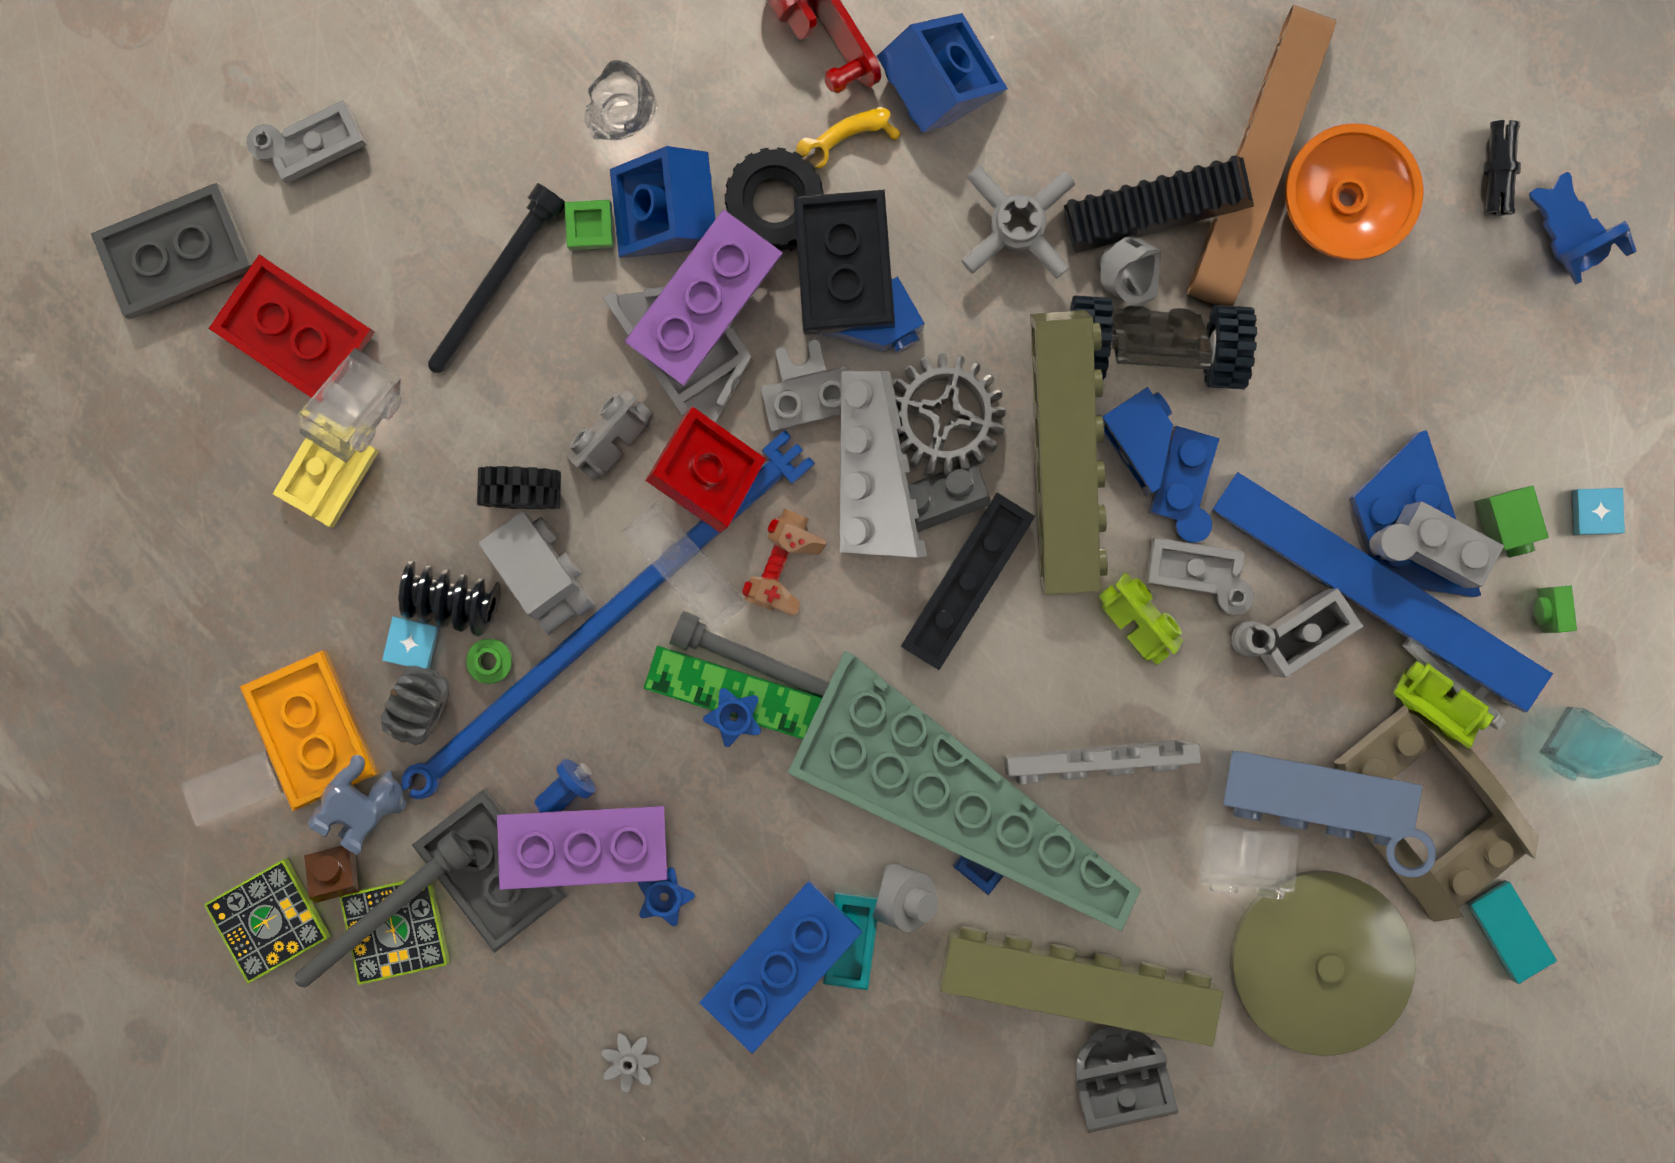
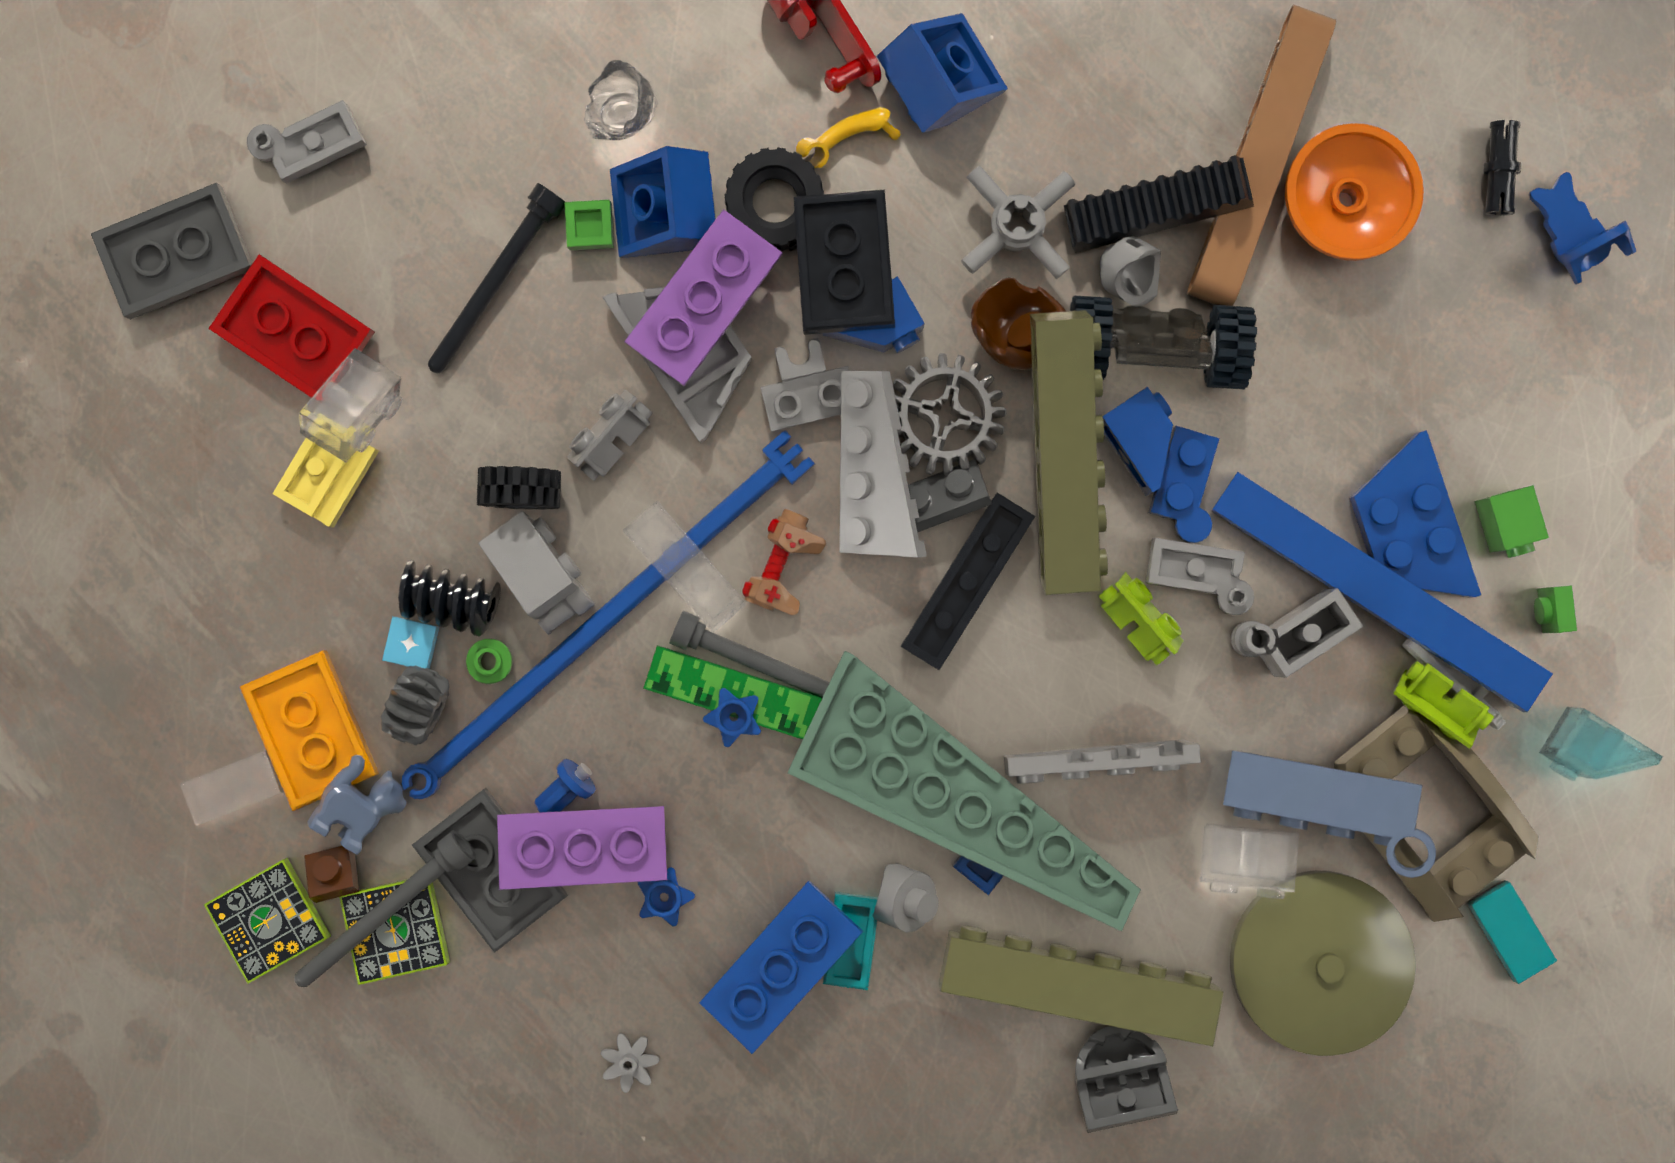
(706, 469): red tile -> none
(1003, 320): none -> reddish brown piece
(1438, 545): light grey hinge -> none
(1598, 511): medium azure tile -> none

